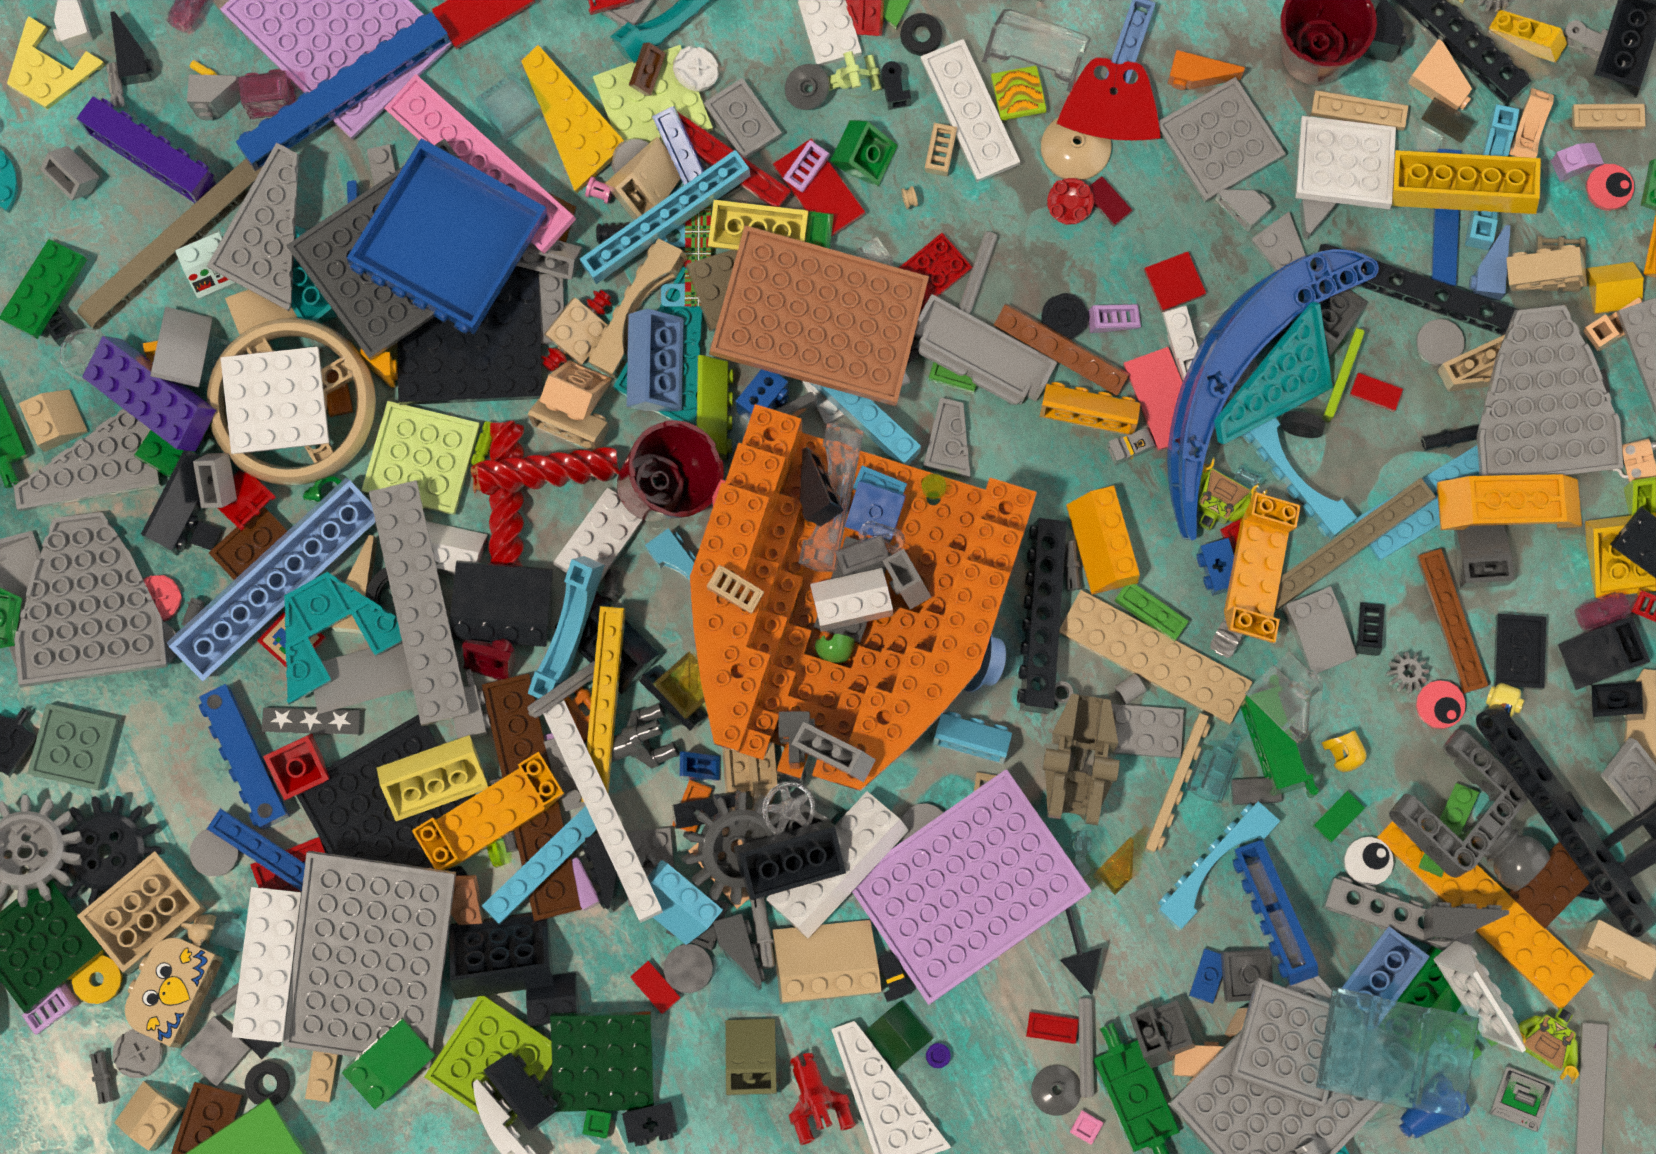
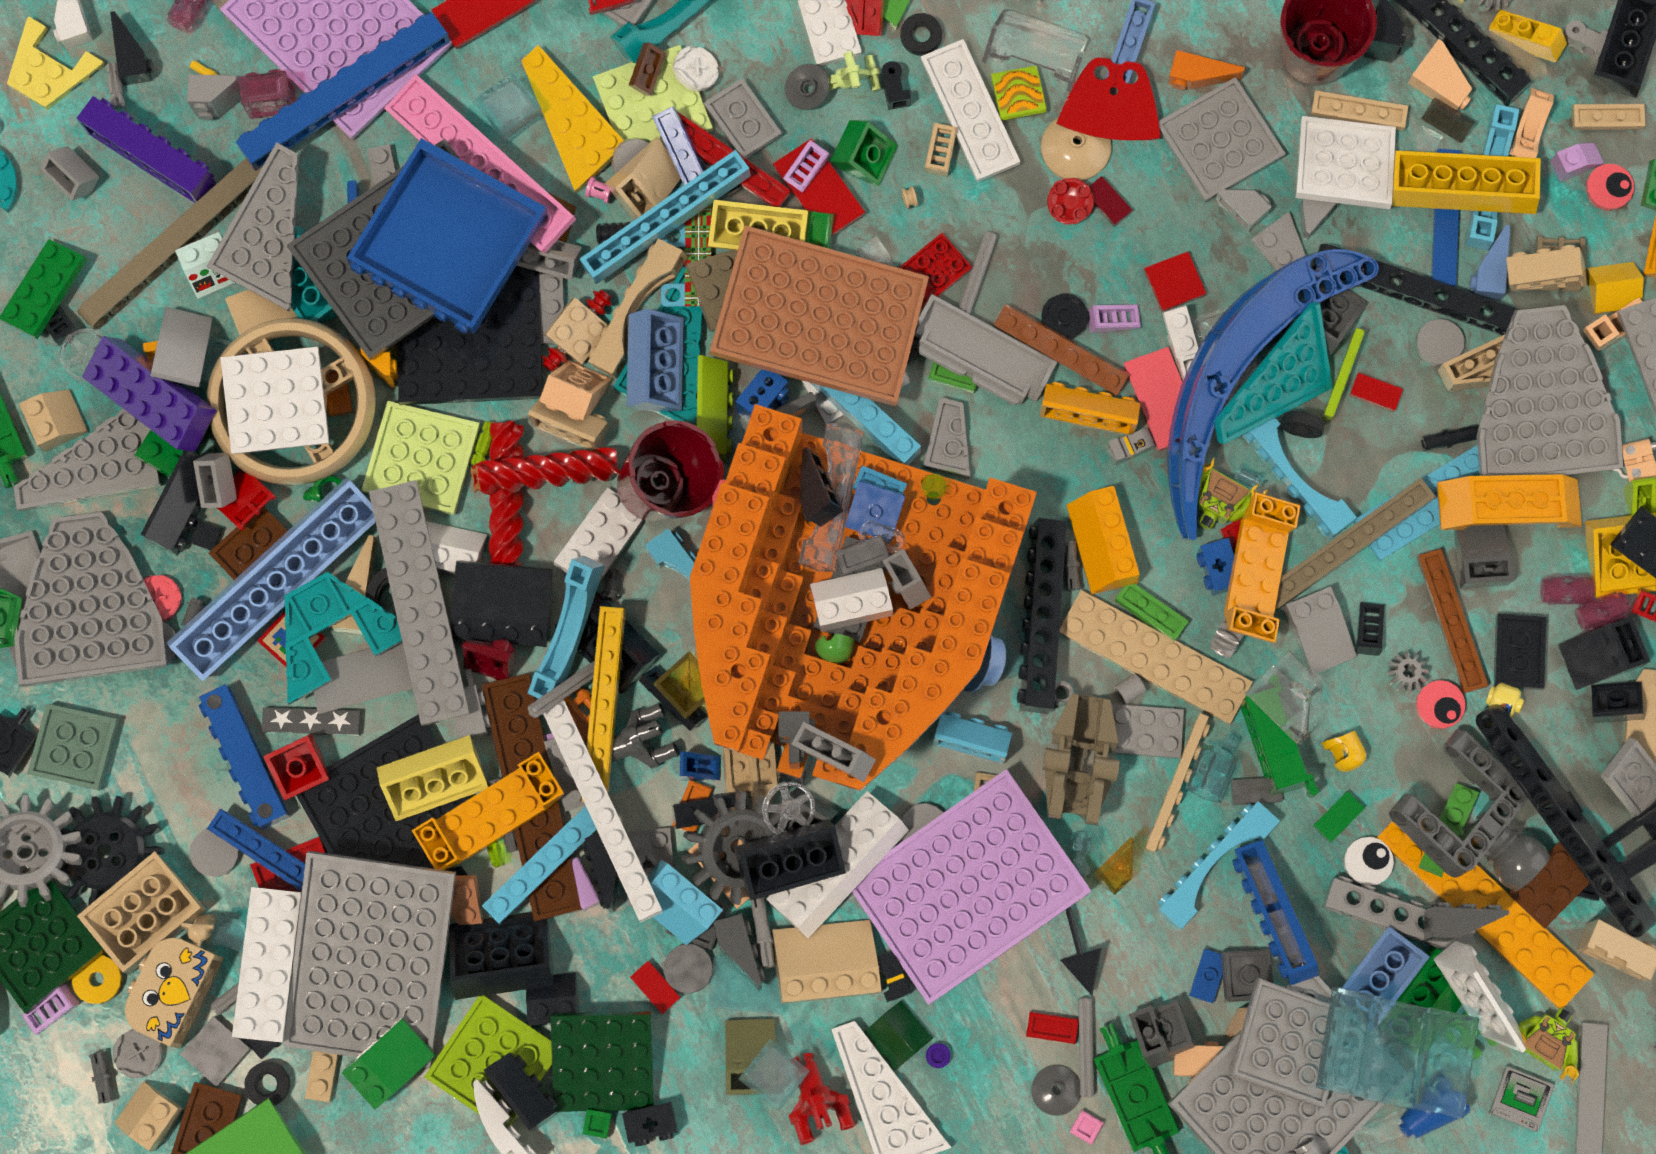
(721, 571): tan slope -> none
(774, 1075): none -> clear piece
(1579, 590): none -> clear pink piece

